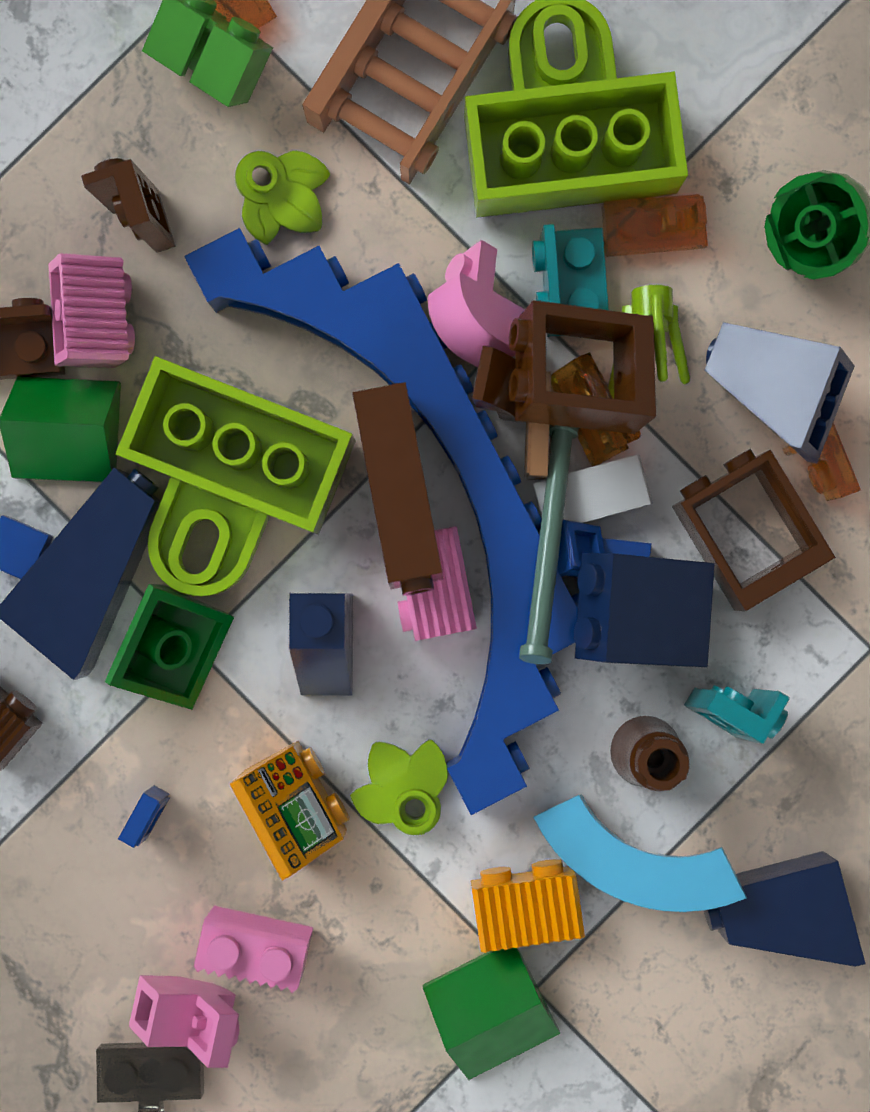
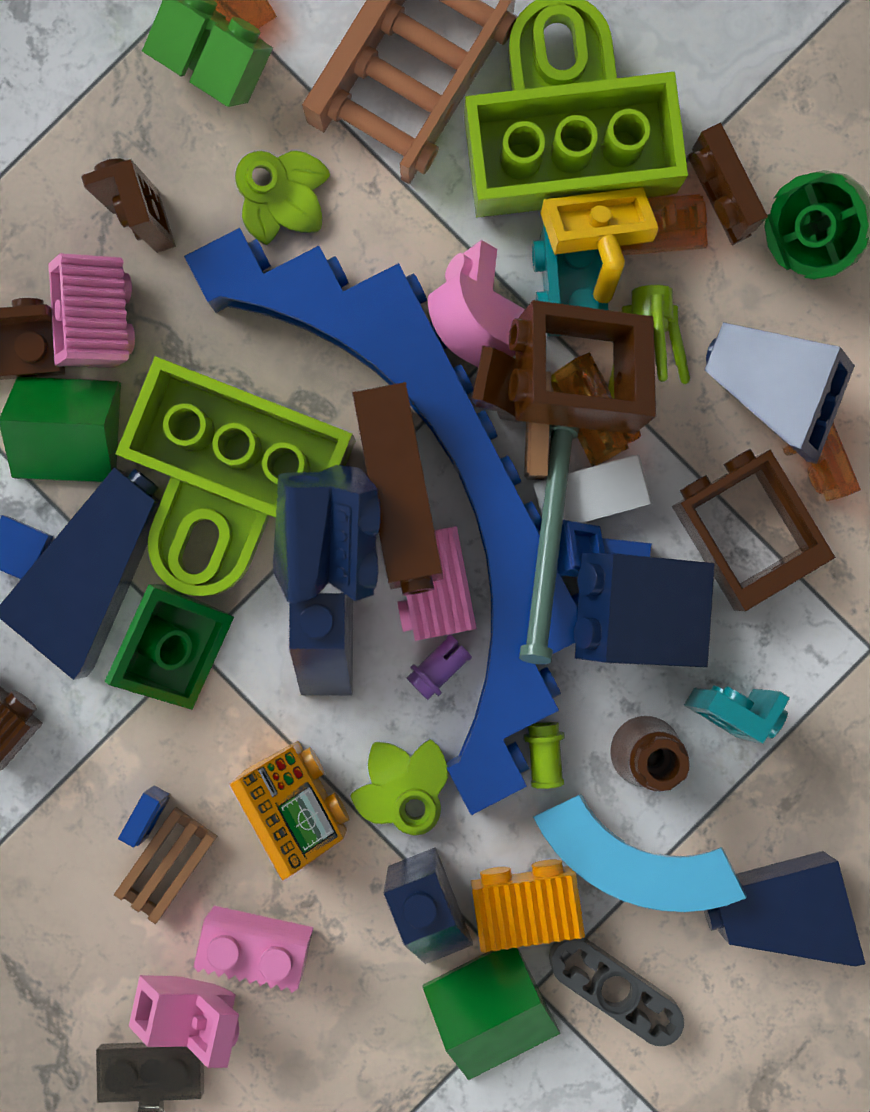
(141, 901): none -> medium nougat tile
(326, 533): none -> dark blue piece
(425, 907): none -> dark blue slope
(438, 667): none -> medium lavender pin
(545, 754): none -> lime pin
(600, 223): none -> yellow plate
(654, 999): none -> dark grey beam
(726, 184): none -> reddish brown plate

